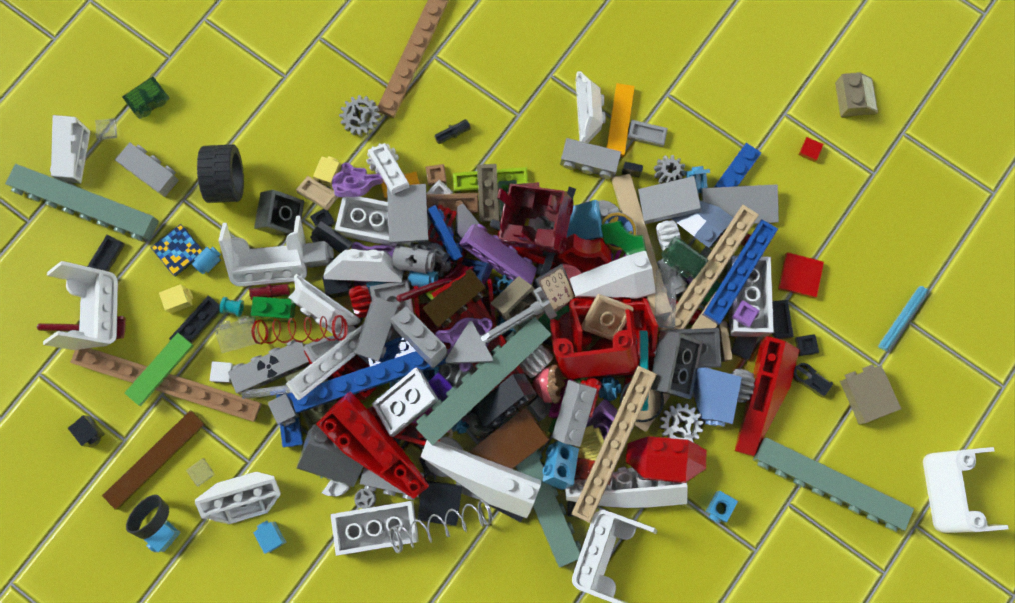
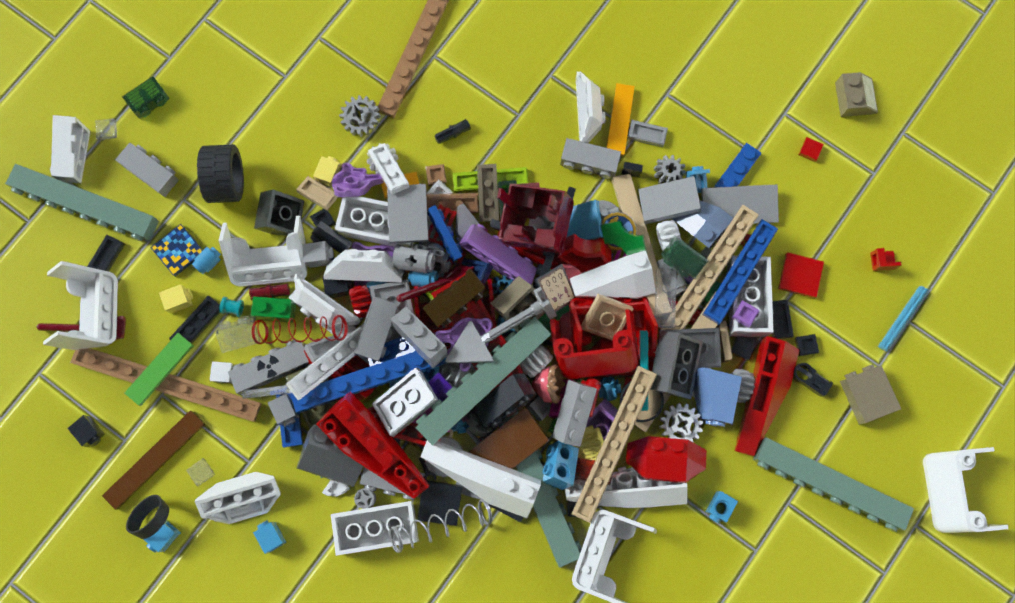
(883, 260): none -> red panel

